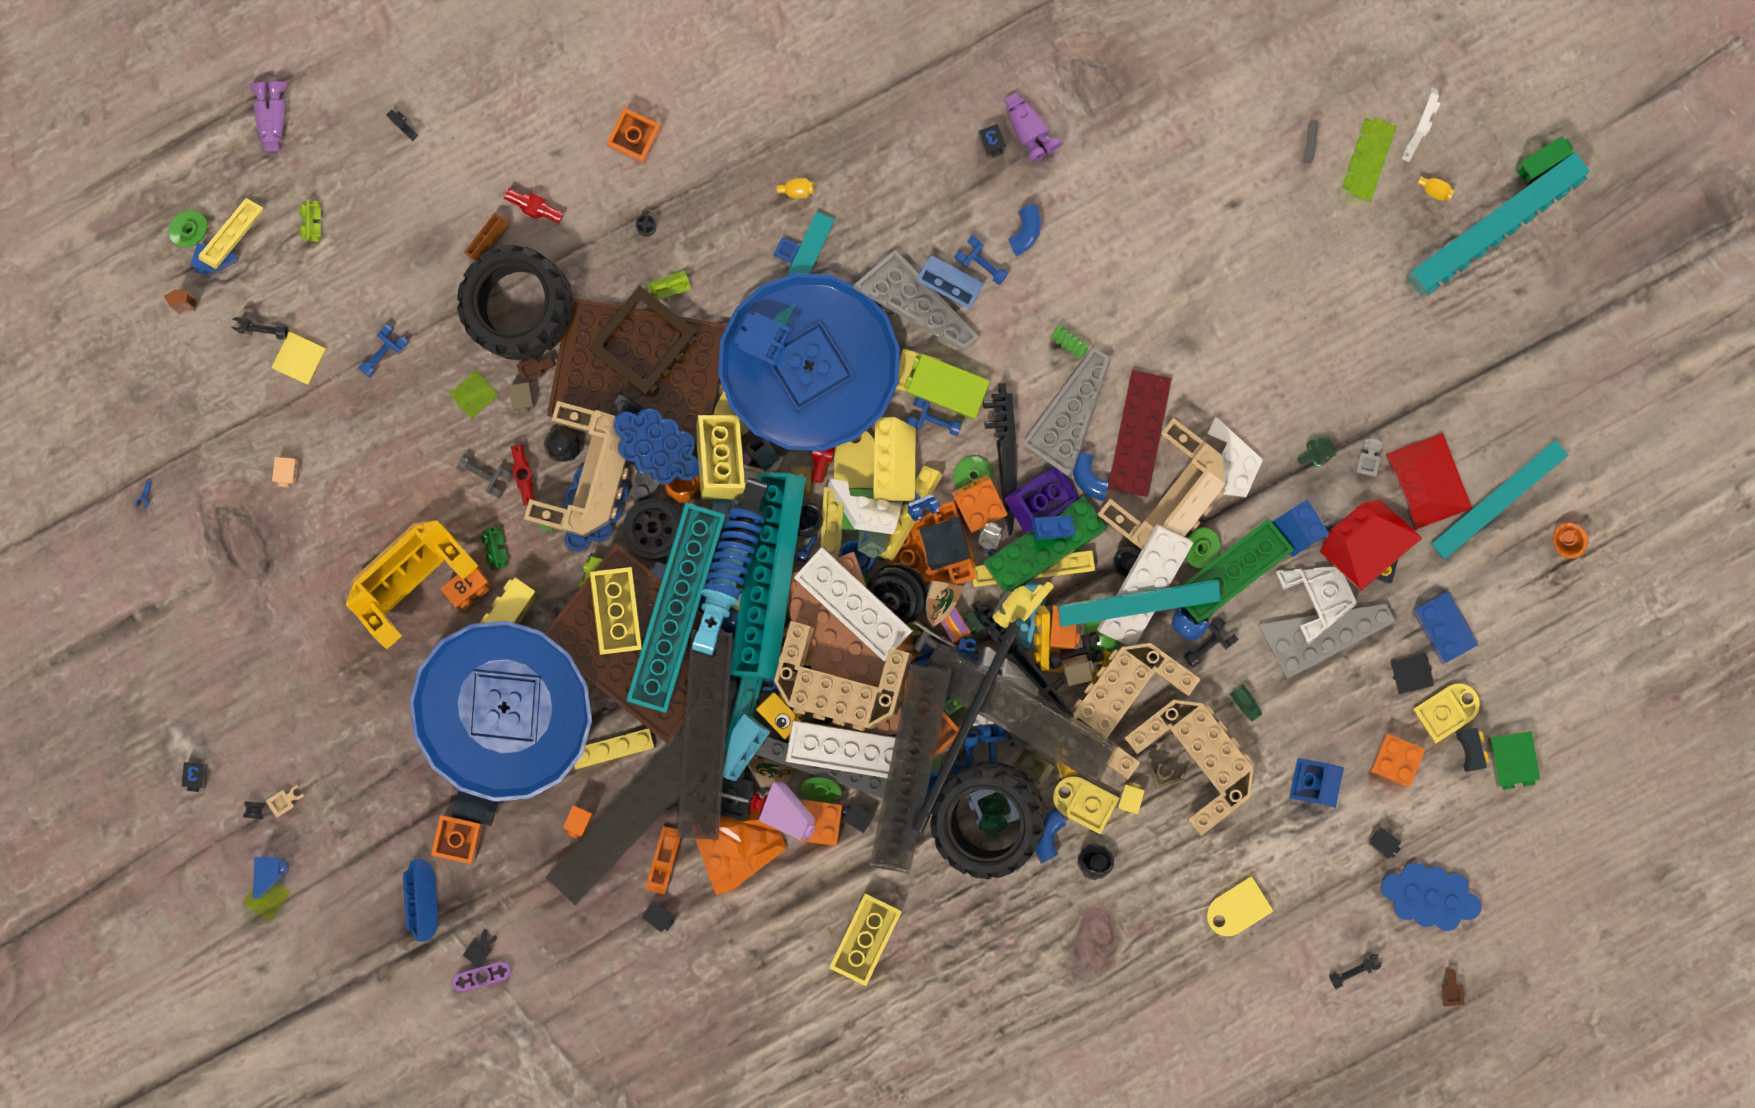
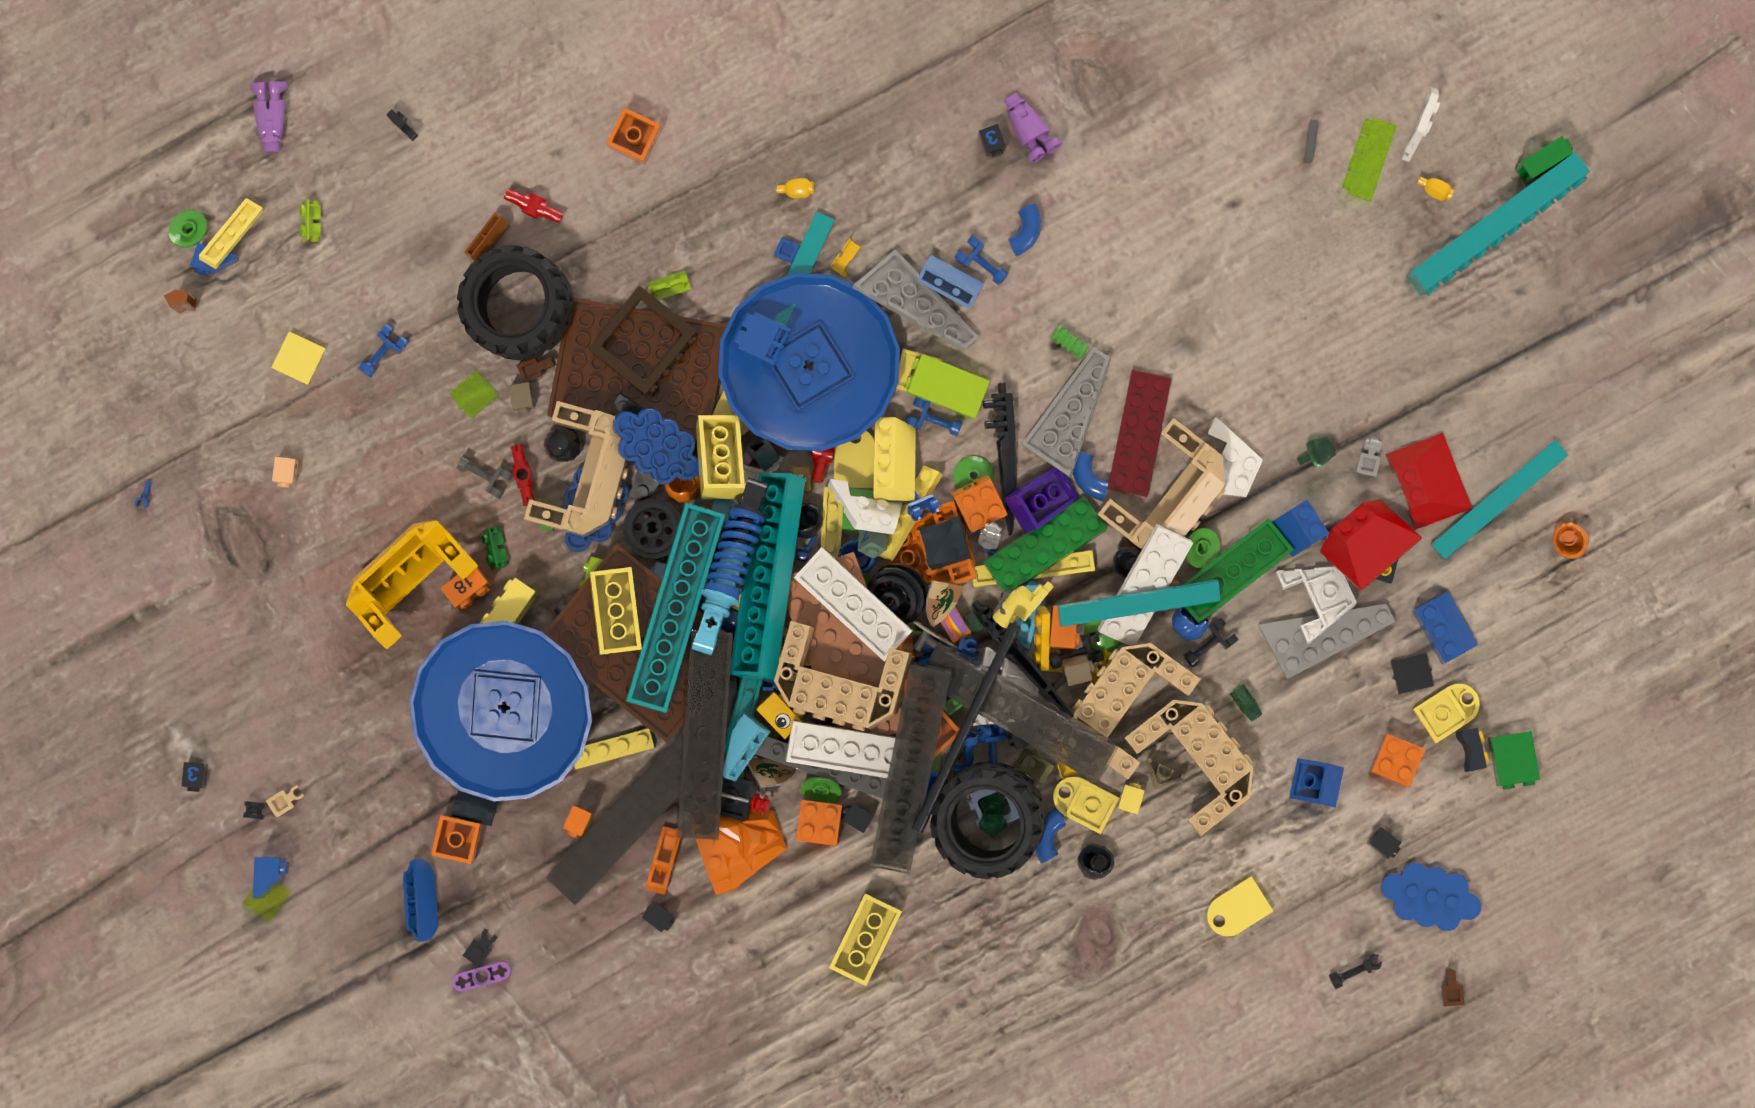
(249, 327): black bar -> none
(643, 222): black wheel -> none
(787, 813): lavender slope -> none
(849, 252): none -> yellow piece
(1053, 527): blue plate -> none

